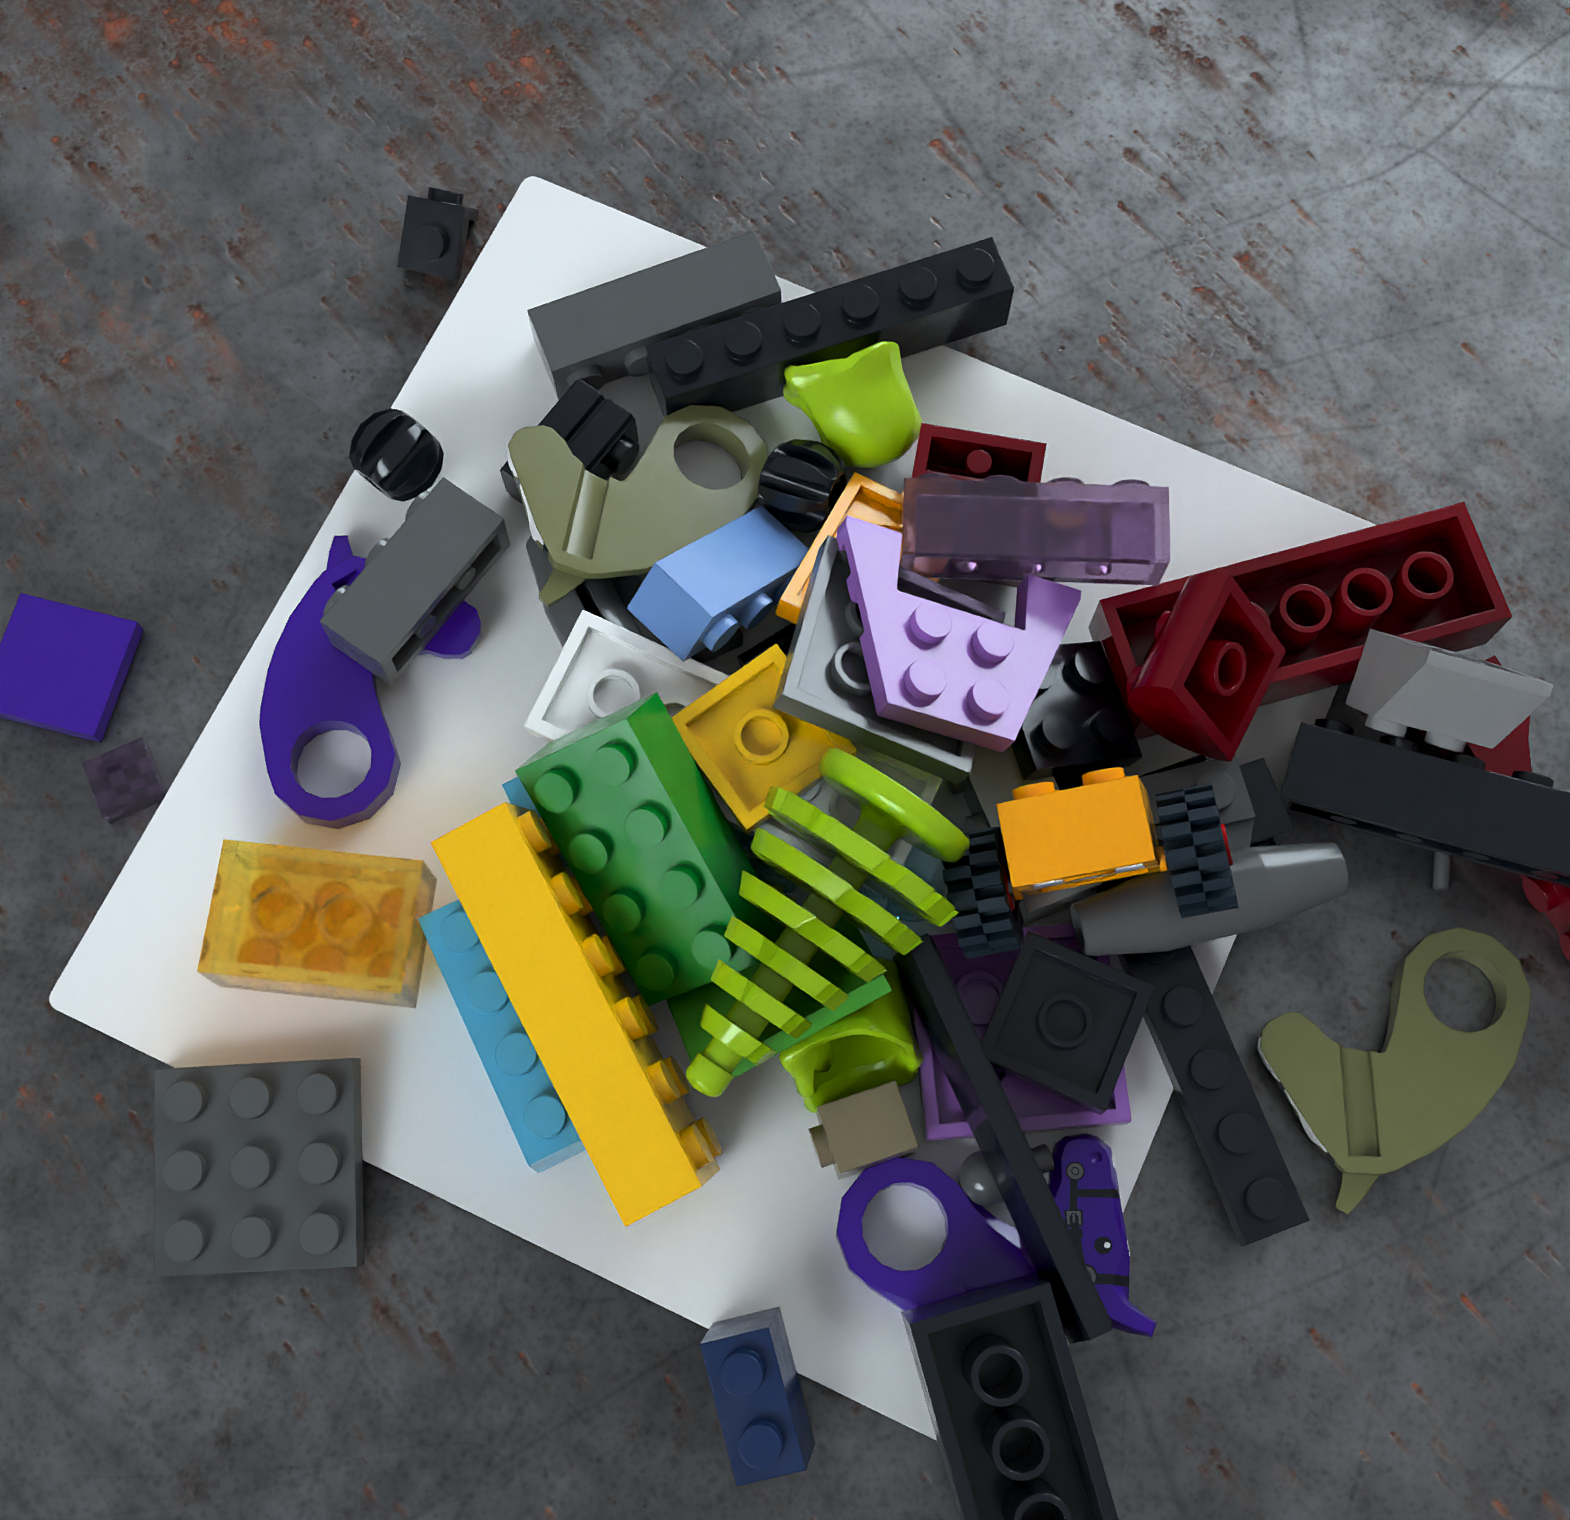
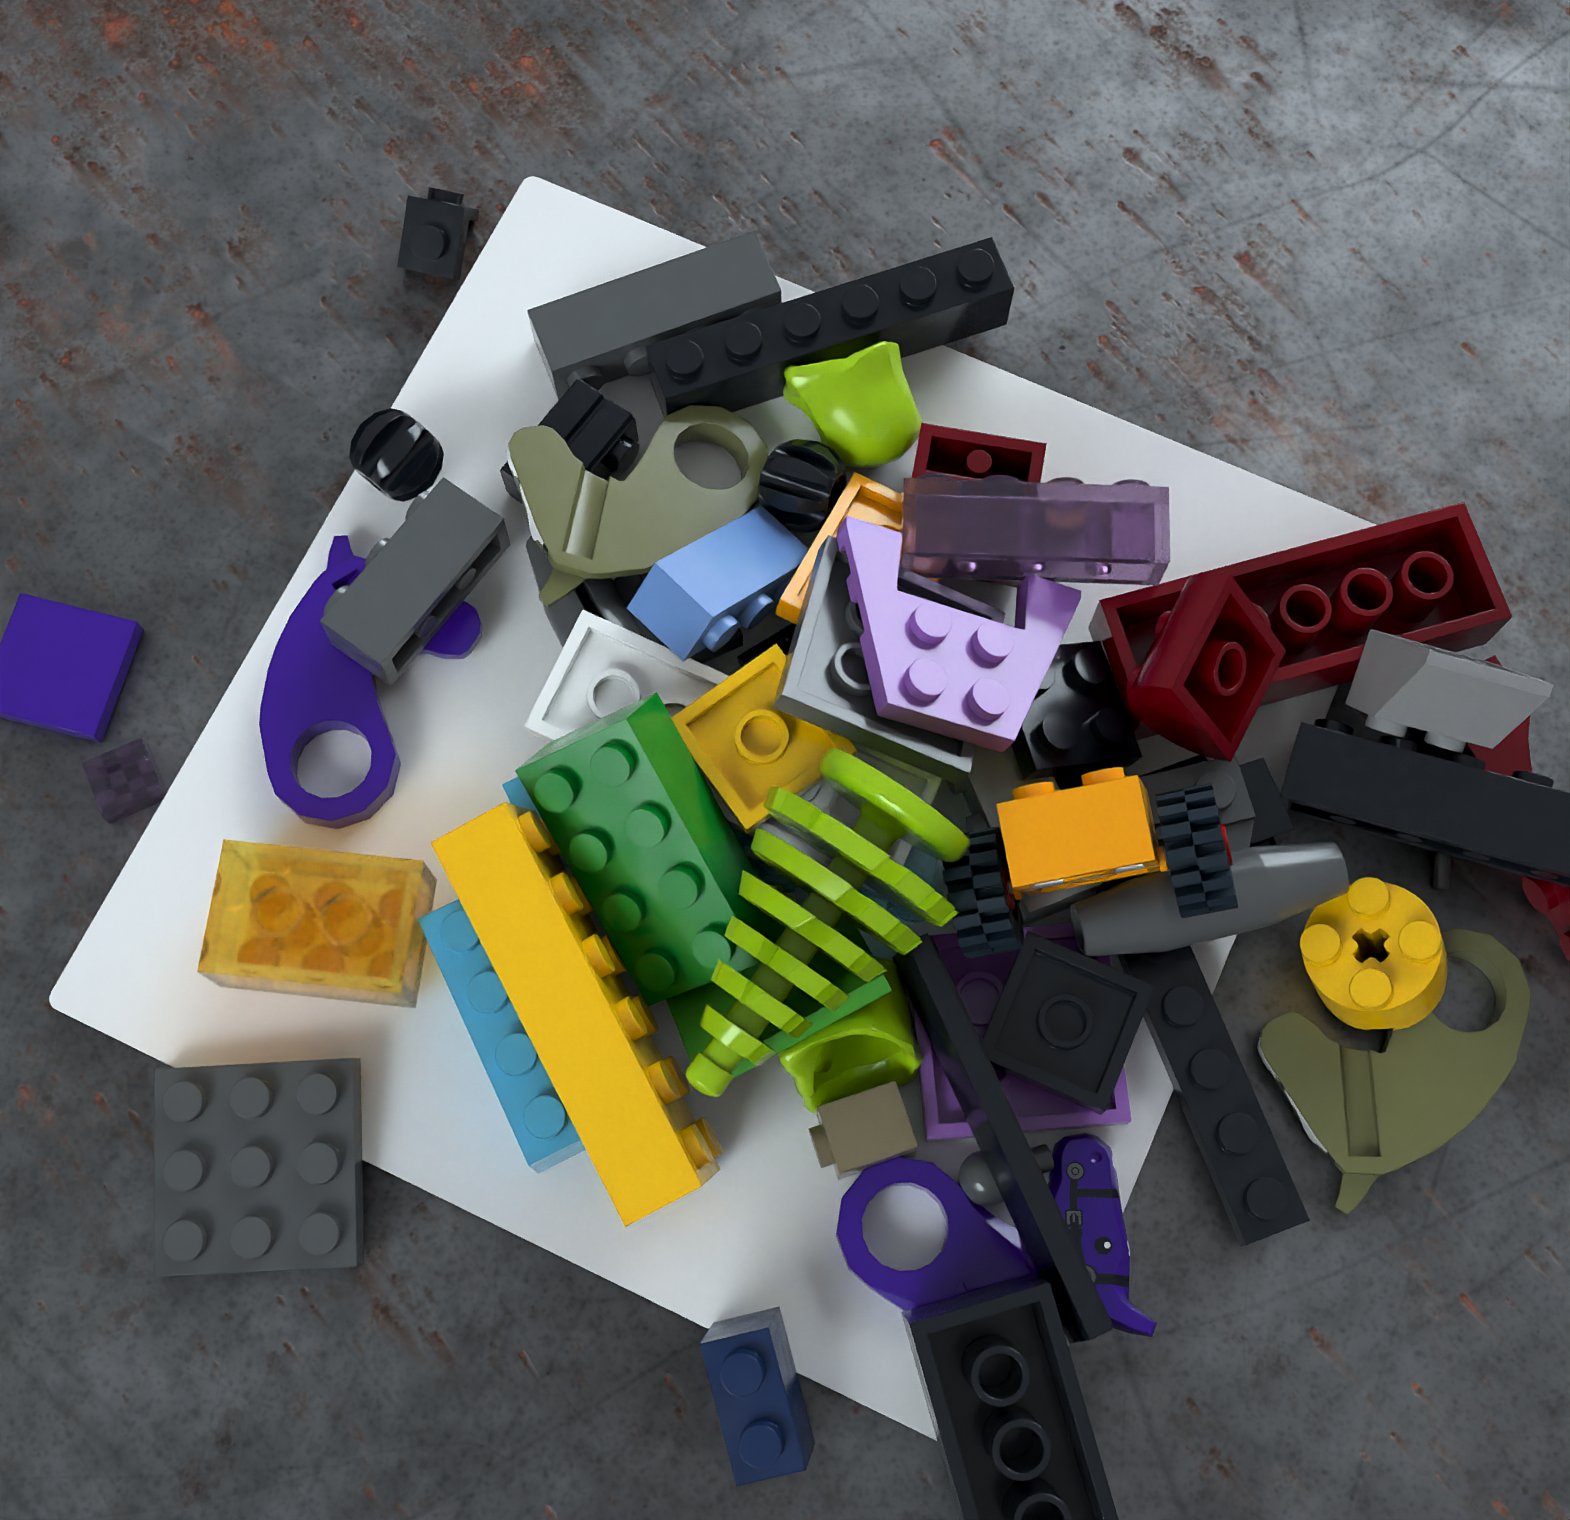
(1369, 992): none -> yellow brick

